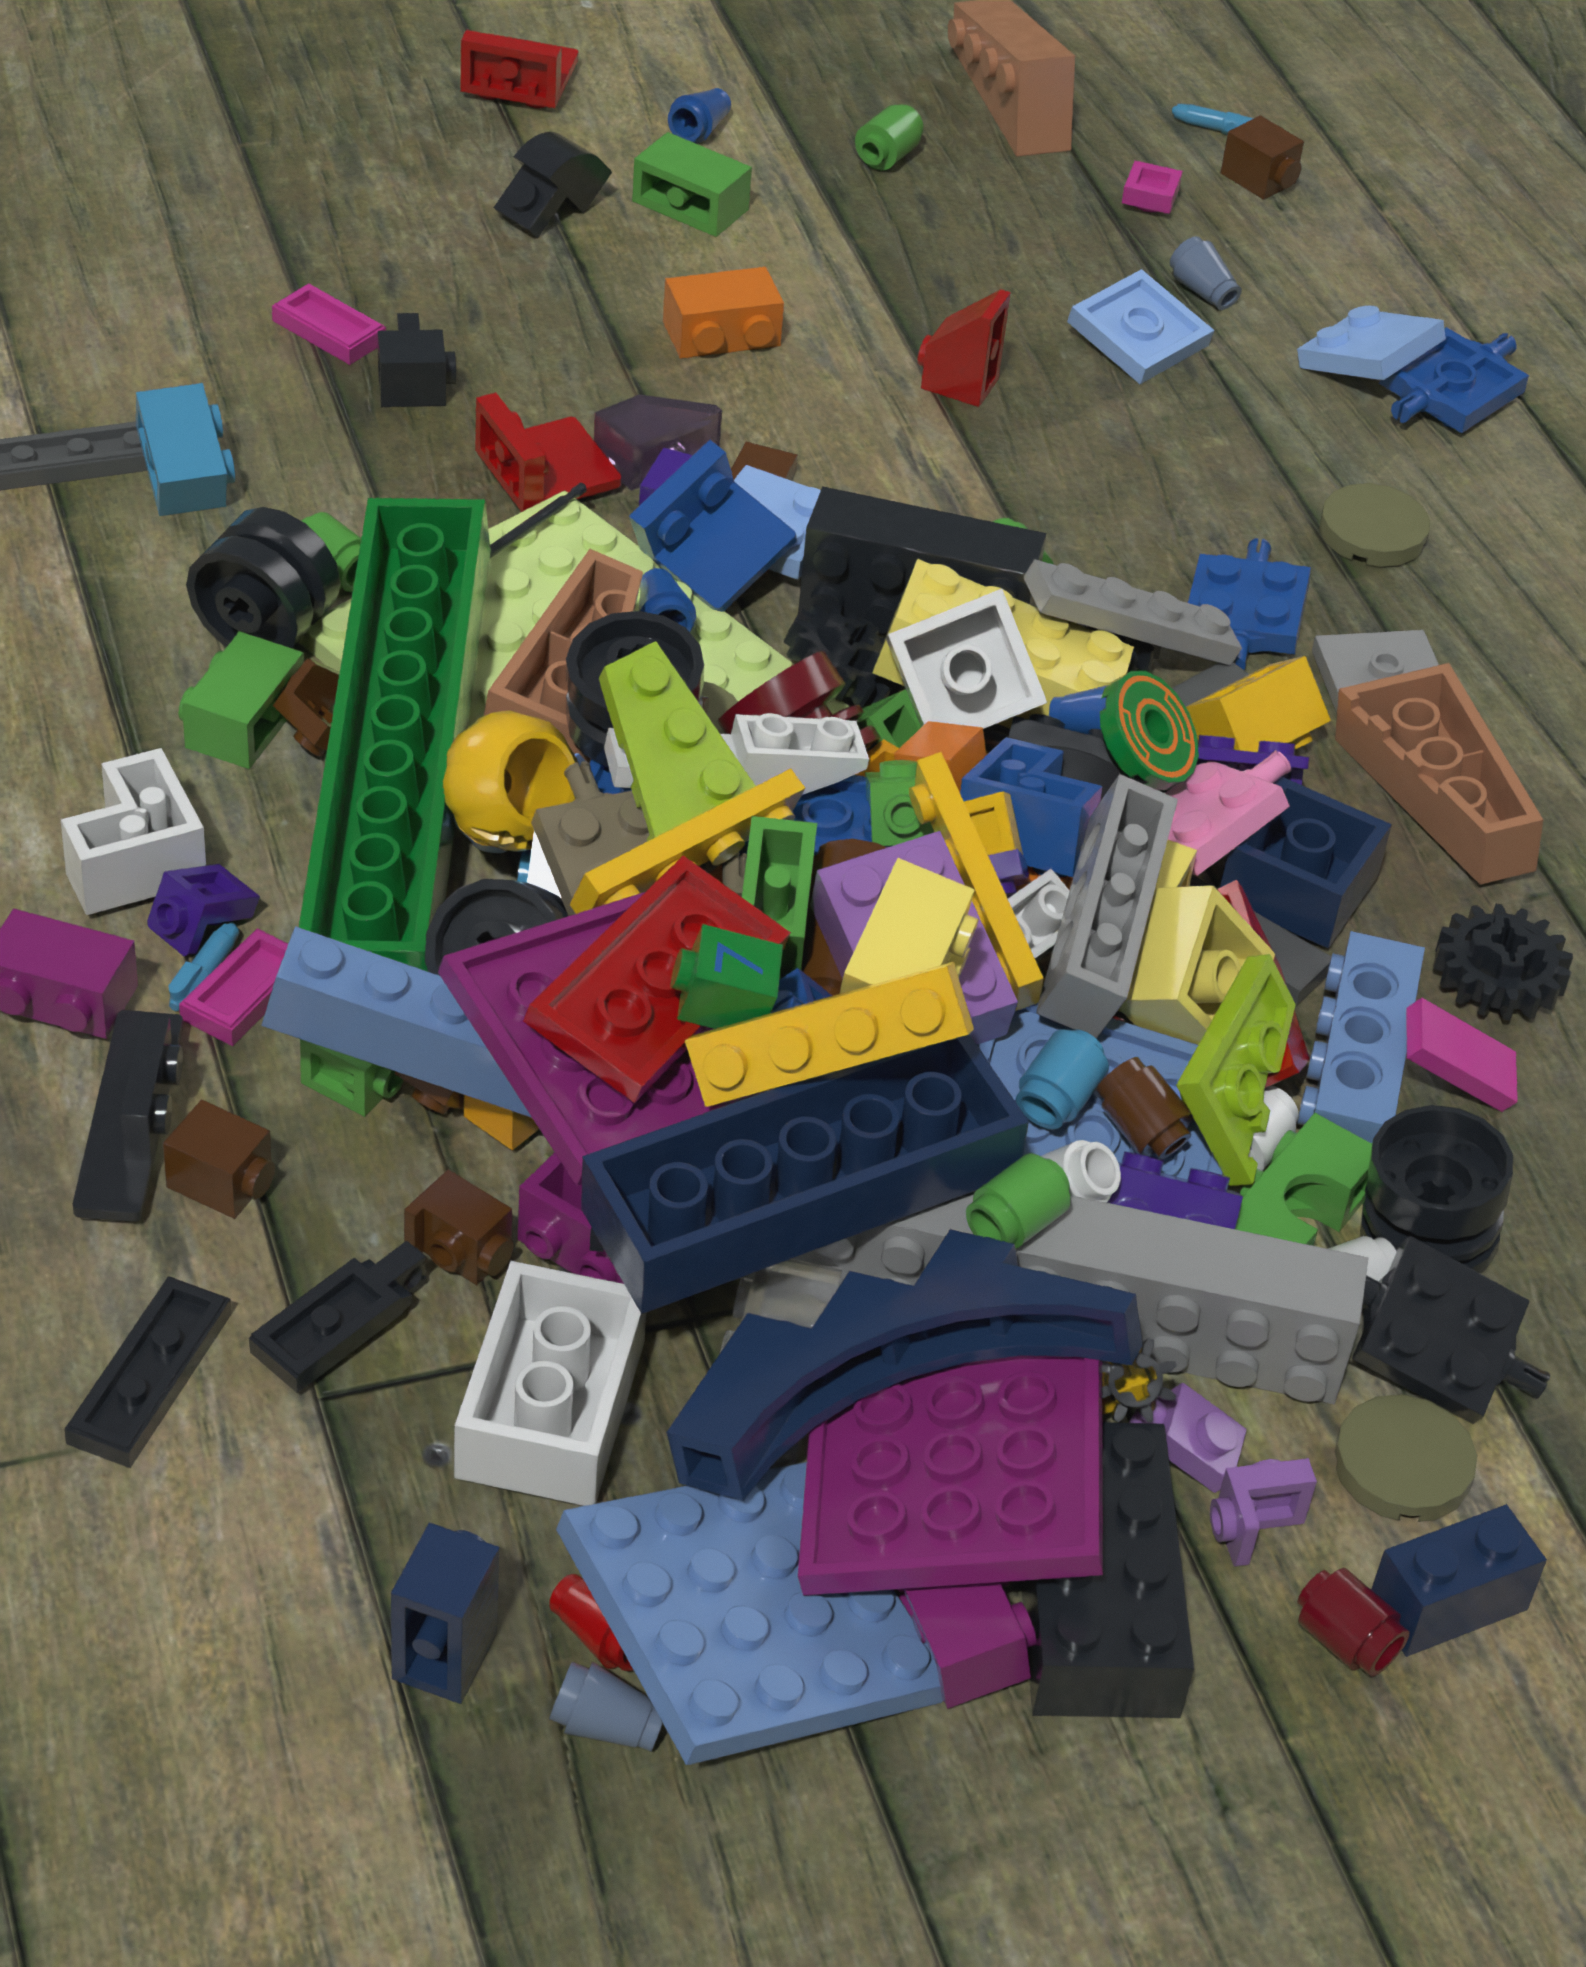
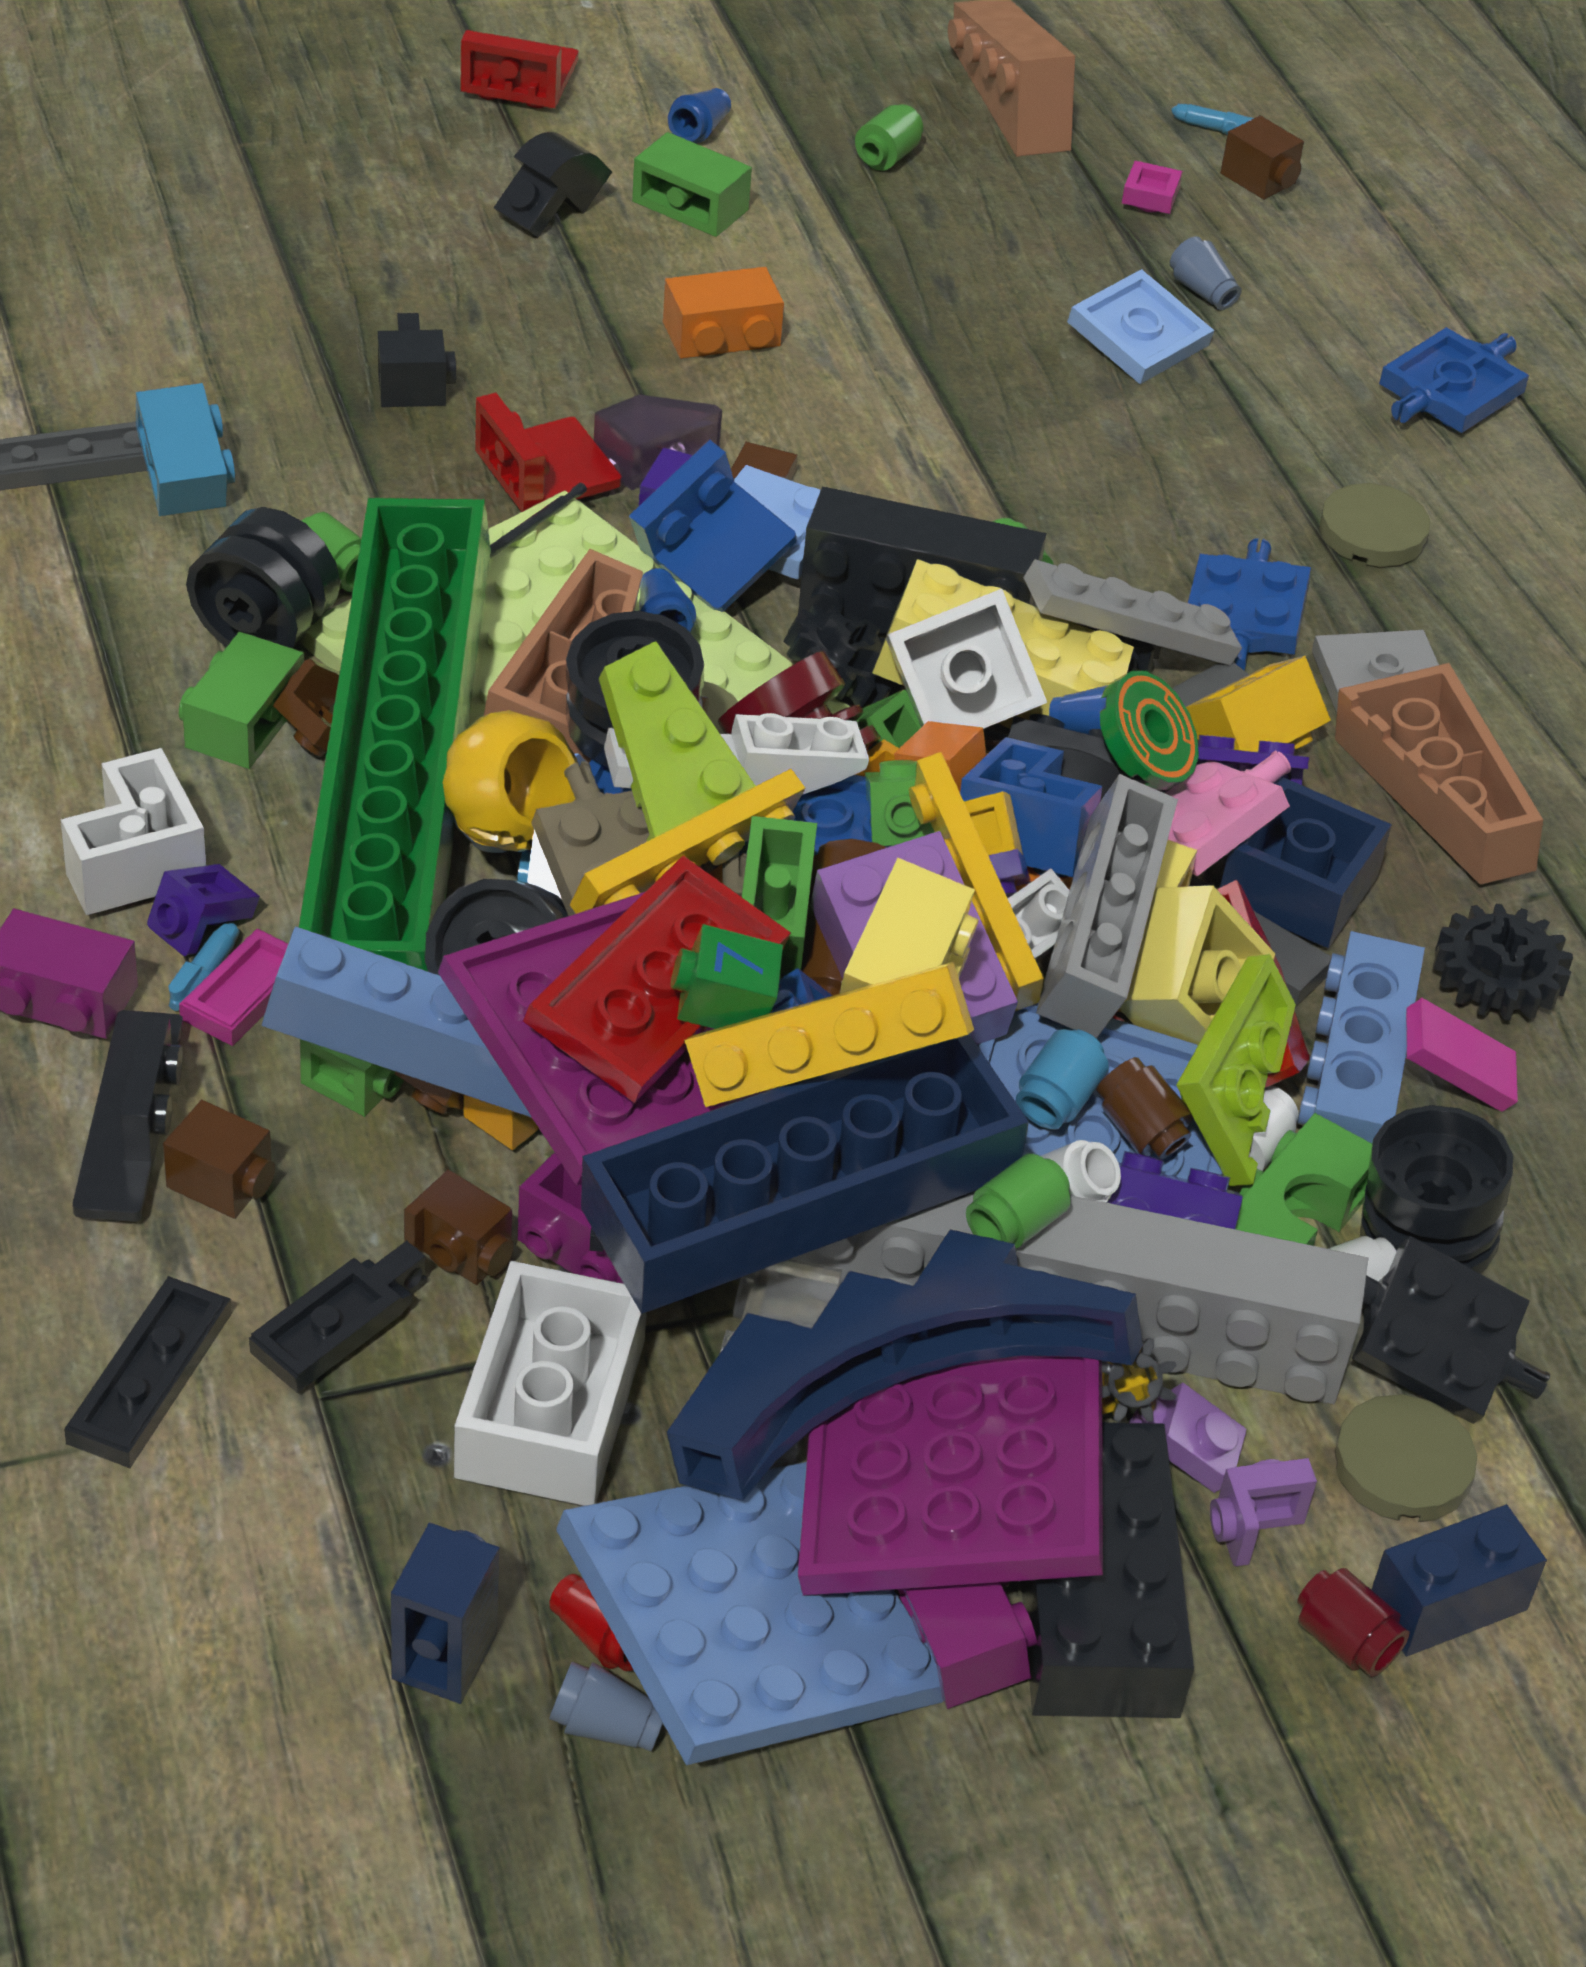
(328, 323): dark pink tile -> none
(966, 351): red slope -> none
(1371, 343): light blue plate -> none

